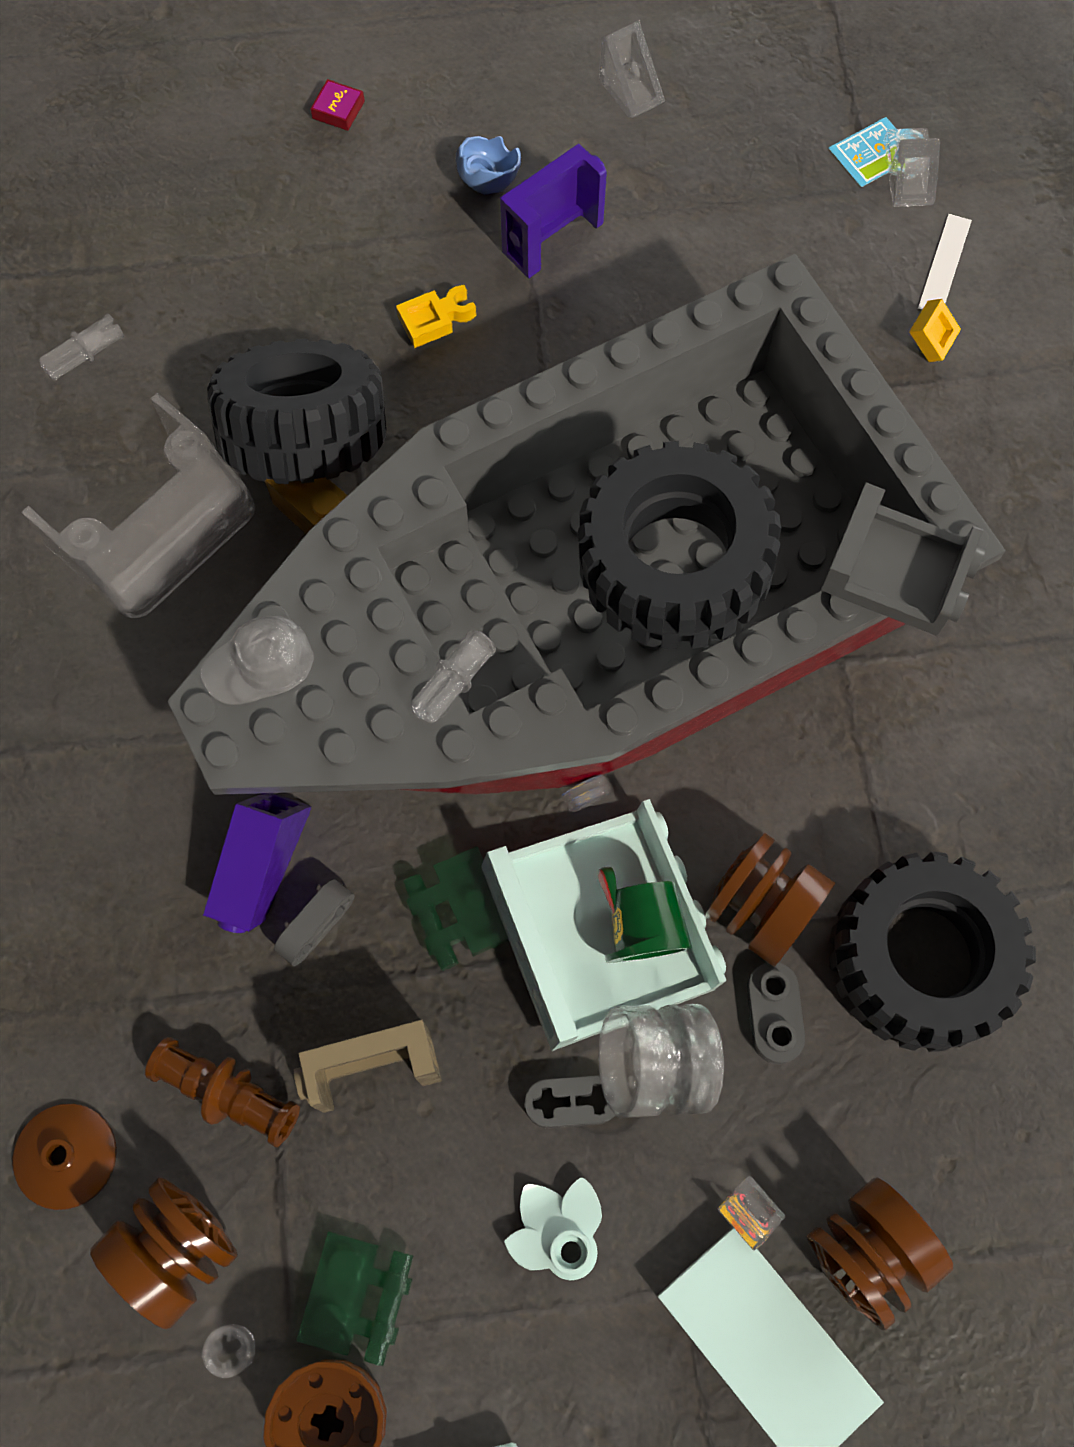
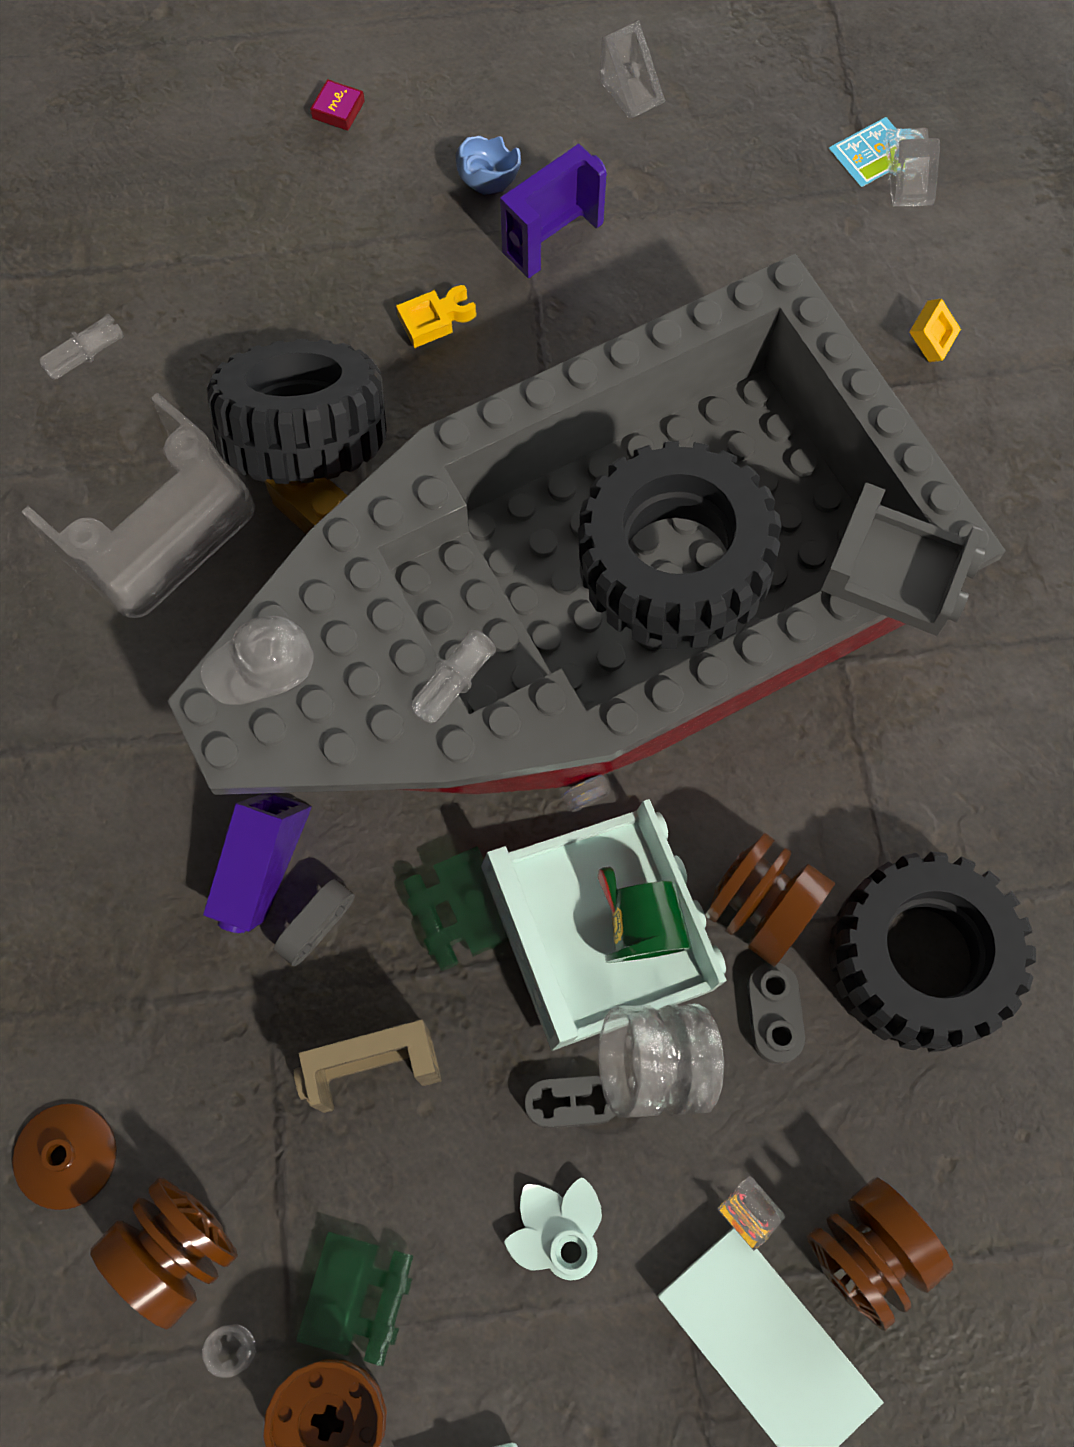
(222, 1092): reddish brown piece -> none
(945, 259): white sticker -> none

